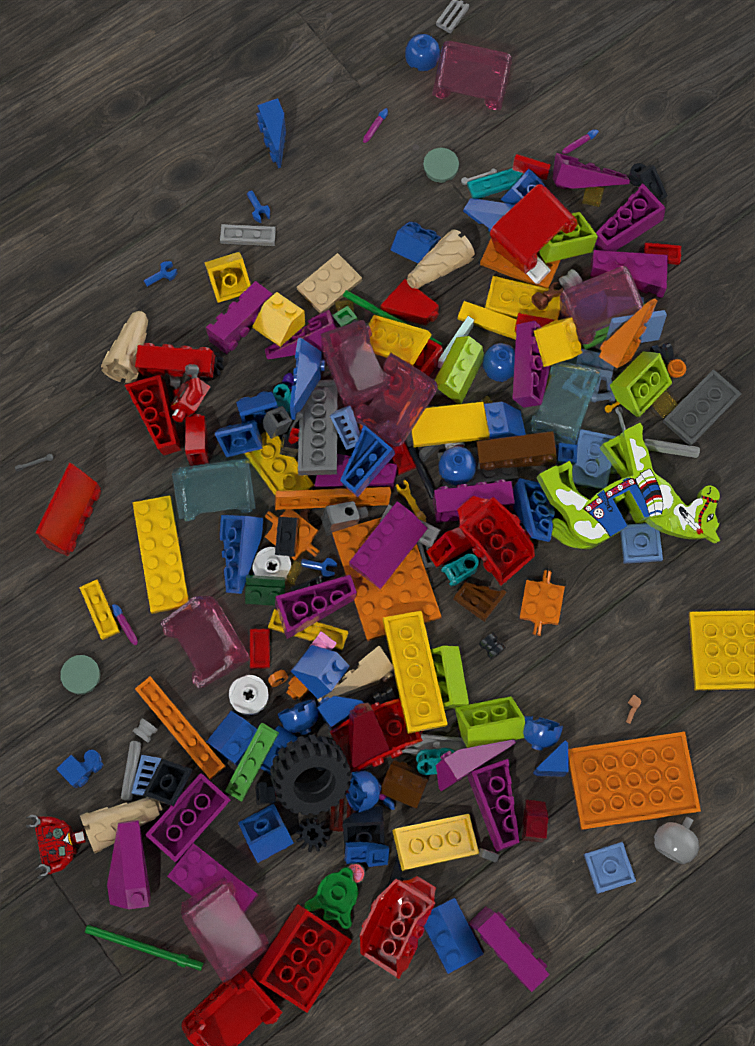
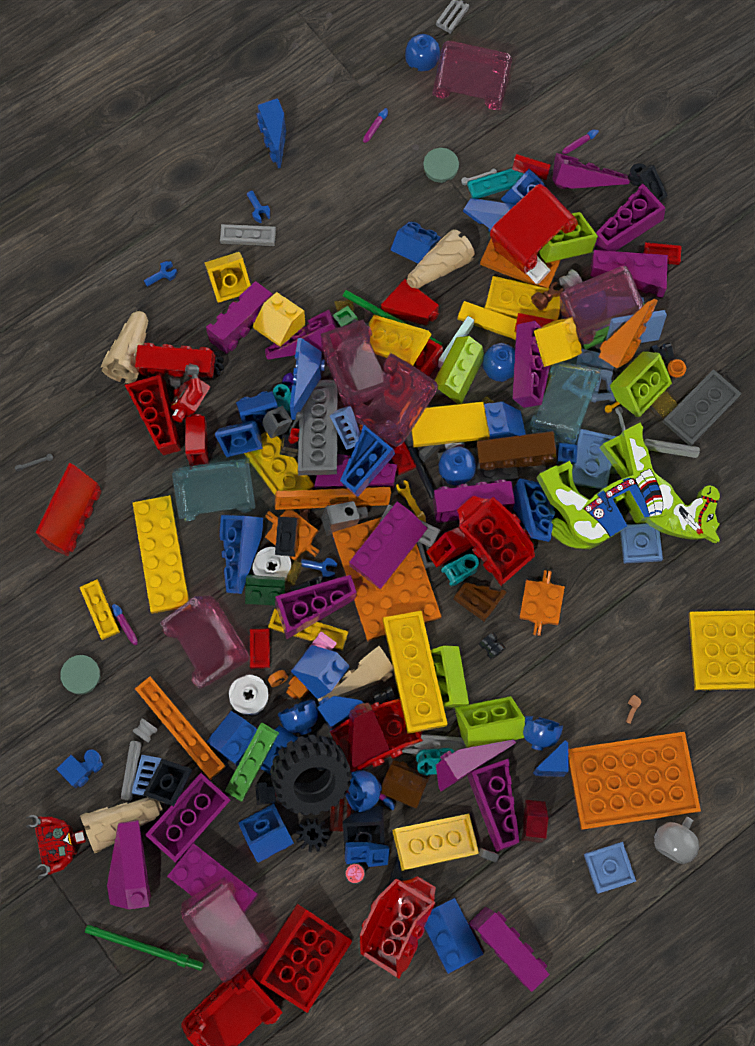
(329, 283): tan plate -> none
(336, 897): green tile -> none
(593, 196): clear yellow tile -> none

